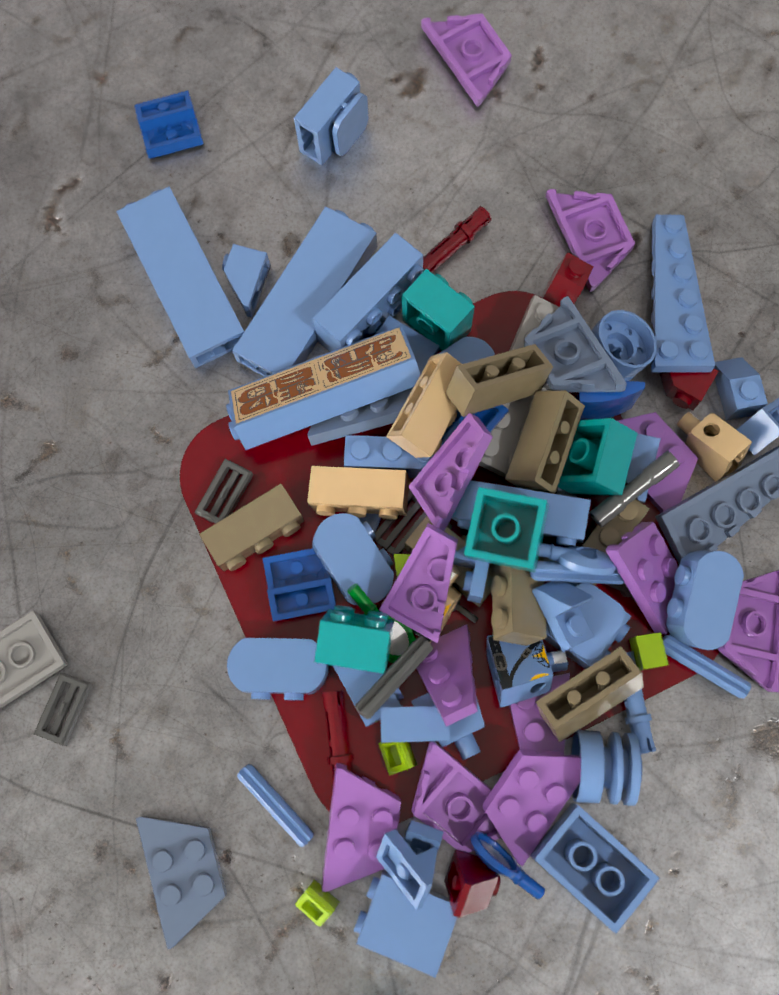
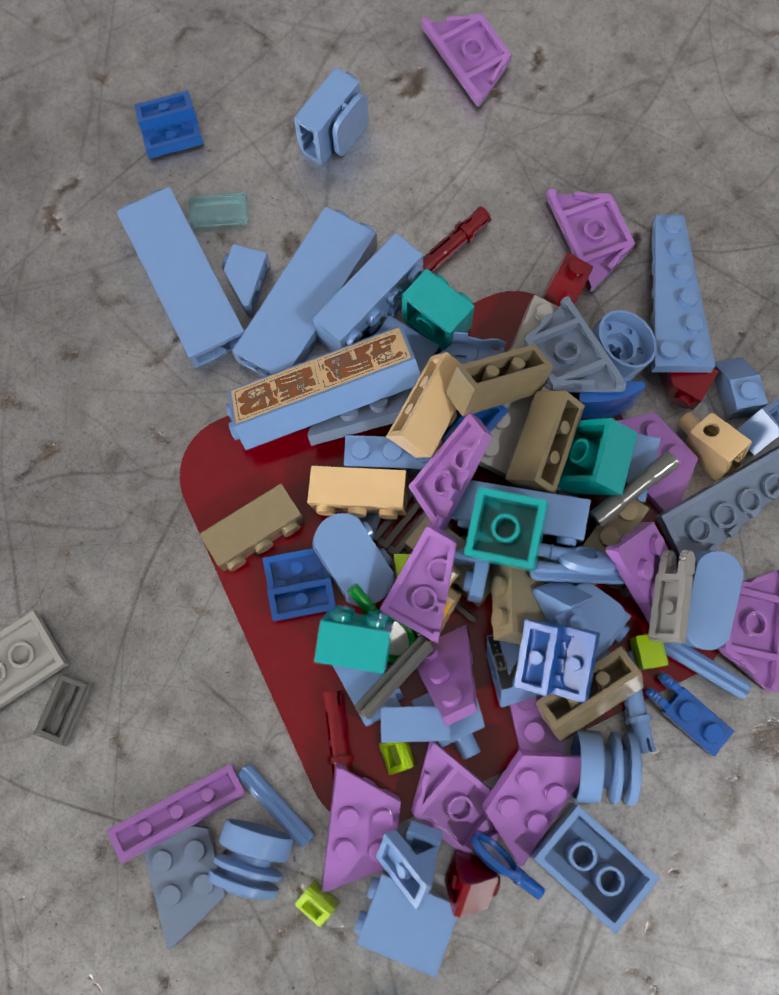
(175, 813): none -> medium lavender plate
(215, 484): dark grey tile -> none
(218, 209): none -> clear light blue tile
(248, 868): none -> medium blue wheel
(276, 667): medium blue brick -> none
(470, 352): none -> medium blue piece
(556, 660): none -> slope
(672, 598): none -> light grey hinge
(691, 716): none -> blue hinge

